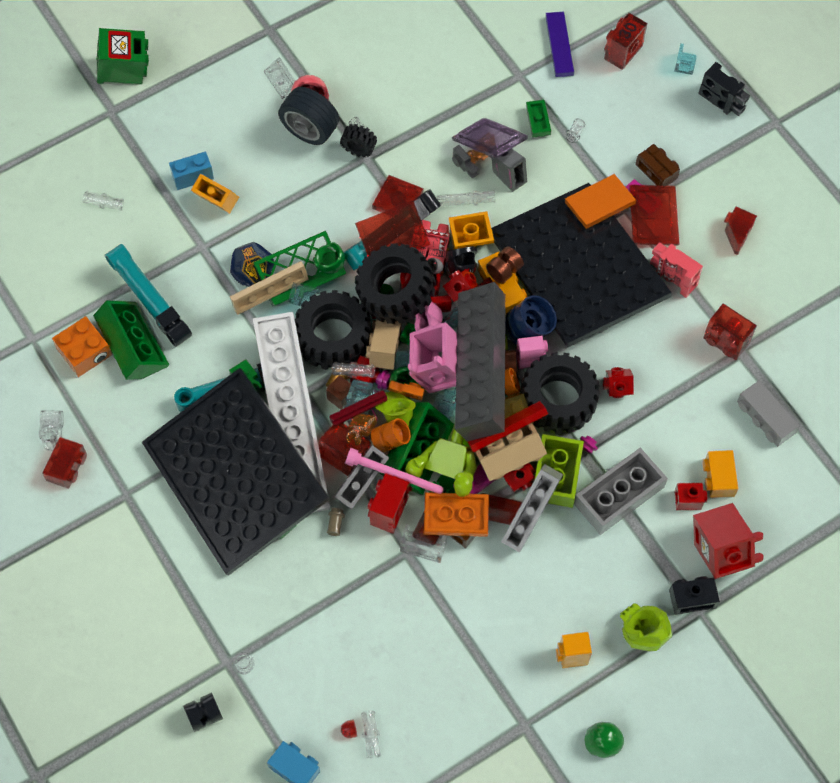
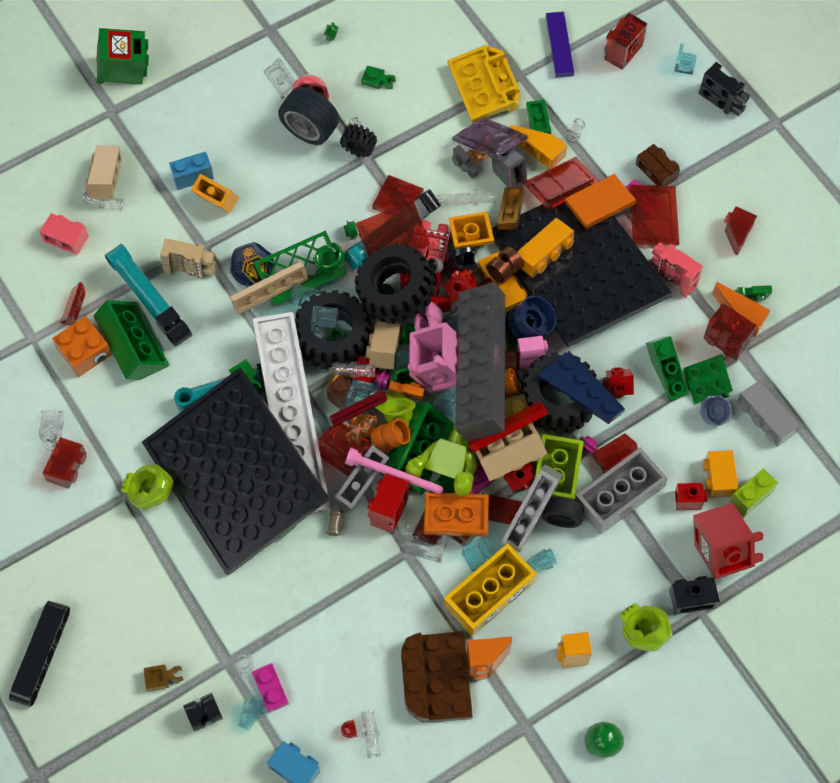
(39, 653): none -> black beam
(64, 233): none -> coral brick
(74, 305): none -> clear red slope
(104, 172): none -> tan brick
(147, 486): none -> lime helmet
(158, 677): none -> pearl gold plate
(187, 258): none -> tan hips
(250, 712): none -> clear light blue cone
(270, 688): none -> dark pink plate
(323, 317): none -> clear light blue panel
(330, 31): none -> green plate
(335, 333): none -> green plate
(350, 229): none -> green plate
(375, 77): none -> green plate
(436, 677): none -> reddish brown plate
(477, 553): none -> clear light blue panel
(485, 82): none -> yellow plate
(486, 656): none -> orange slope
(489, 589): none -> yellow brick
(510, 208): none -> pearl gold plate
(542, 560): none -> clear light blue cone
(543, 146): none -> light orange slope
(546, 247): none -> light orange brick
(560, 182): none -> clear red piece
(563, 512): none -> black tyre
(581, 386): none -> dark blue wing
(614, 452): none -> clear red slope
(667, 366): none -> green slope
(708, 379): none -> green hinge
(715, 410): none -> sand blue hair
(744, 306): none -> orange slope
(754, 492): none -> lime brick
(759, 293): none -> green plate

